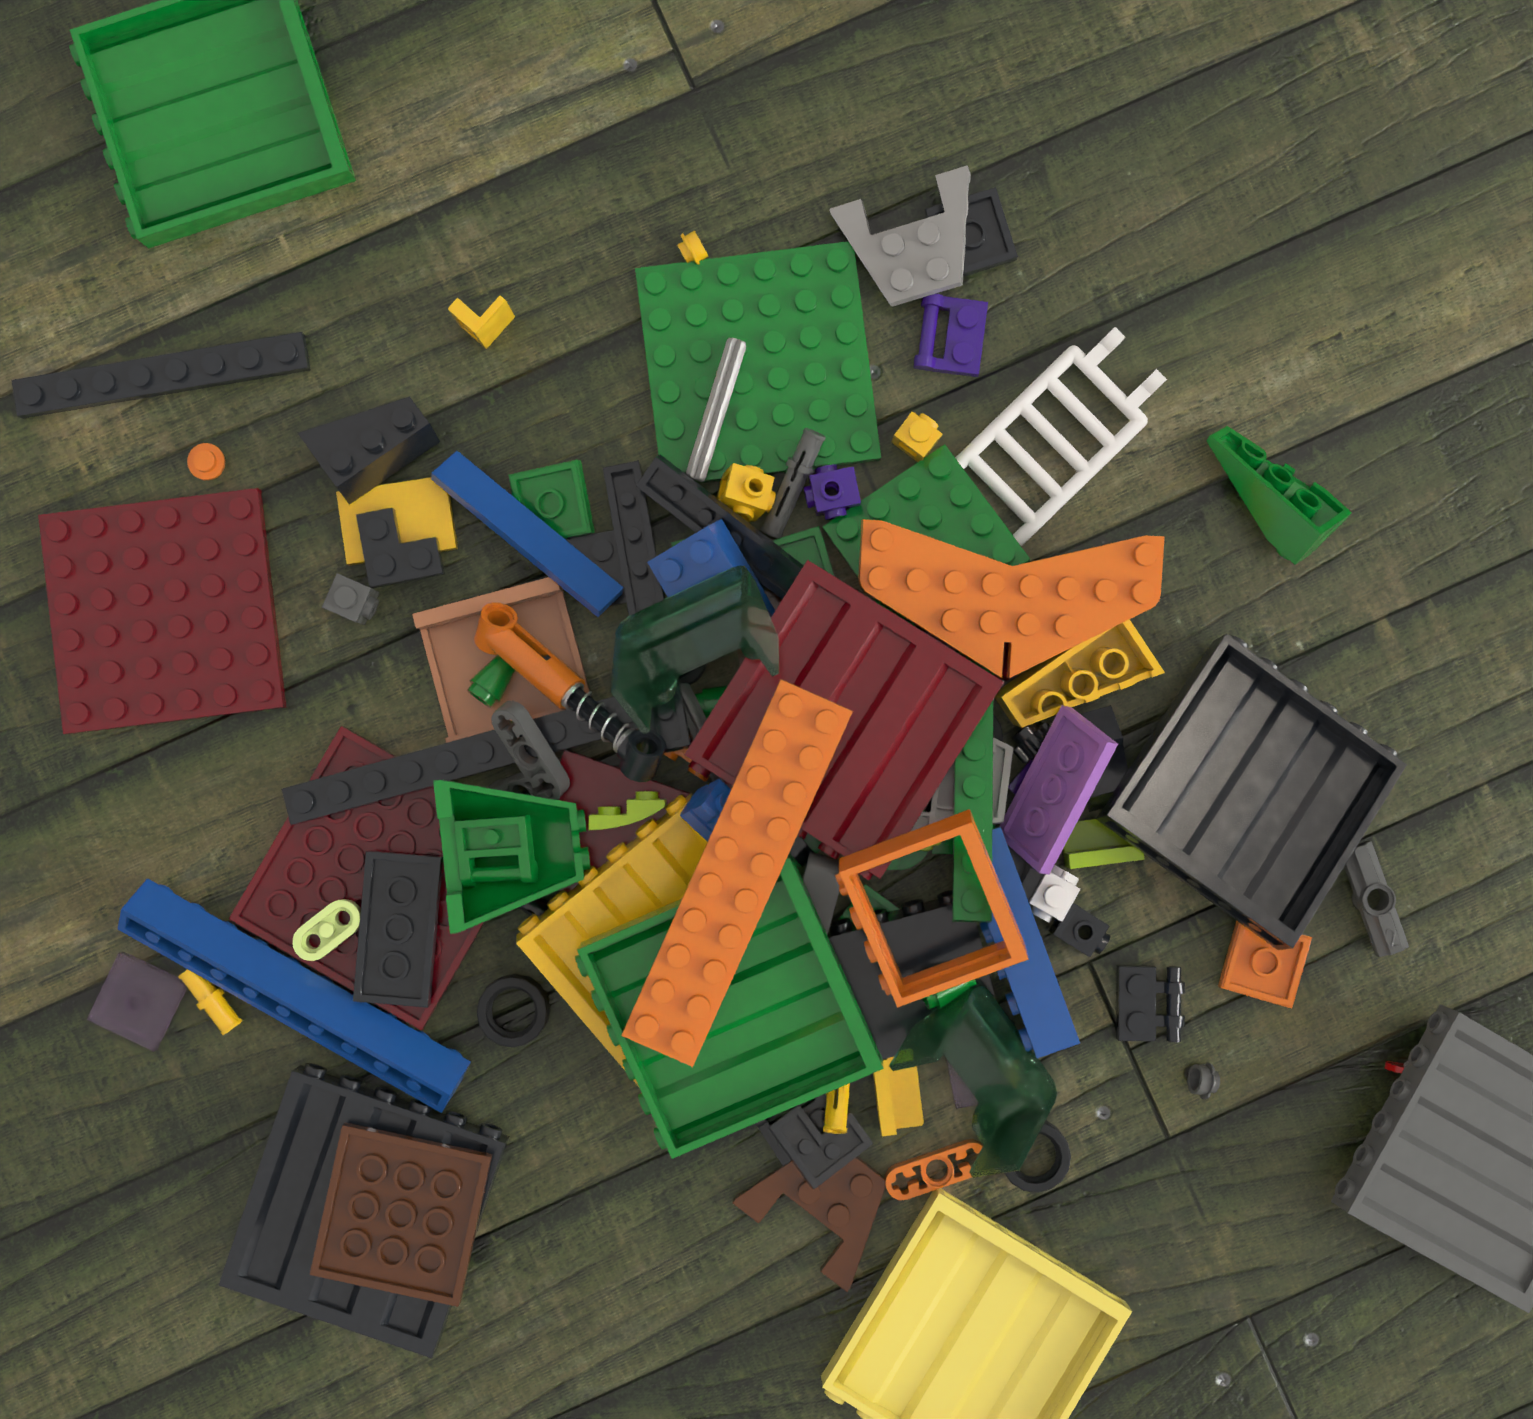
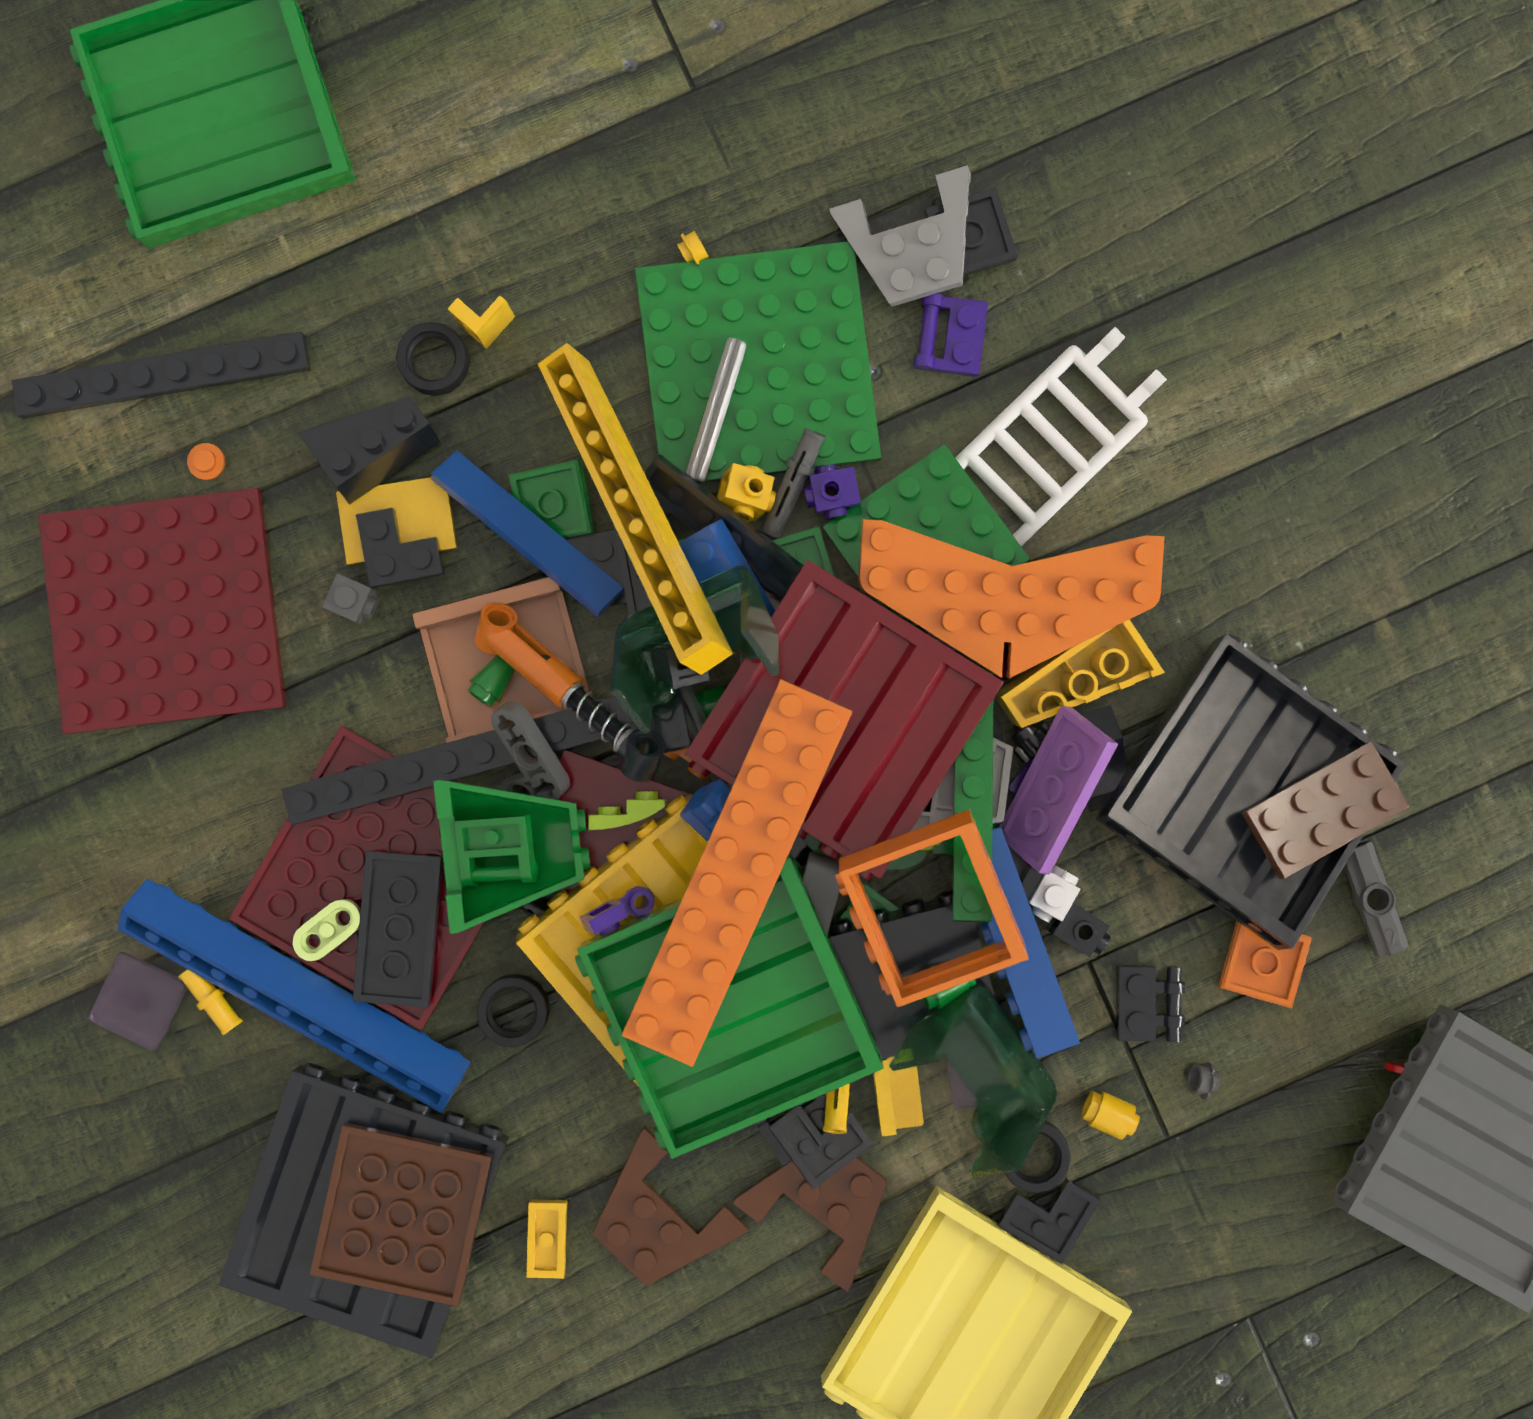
(412, 339): none -> black tyre
(546, 1238): none -> yellow plate
(606, 917): none -> dark purple plate
(635, 511): none -> yellow brick
(647, 1230): none -> reddish brown wing
(669, 668): none -> black brick
(913, 1190): orange beam -> none
(917, 436): yellow brick -> none
(1053, 1229): none -> black plate
(1097, 845): lime panel -> none
(1110, 1114): none -> yellow brick
(1287, 510): green wedge -> none
(1325, 810): none -> plate

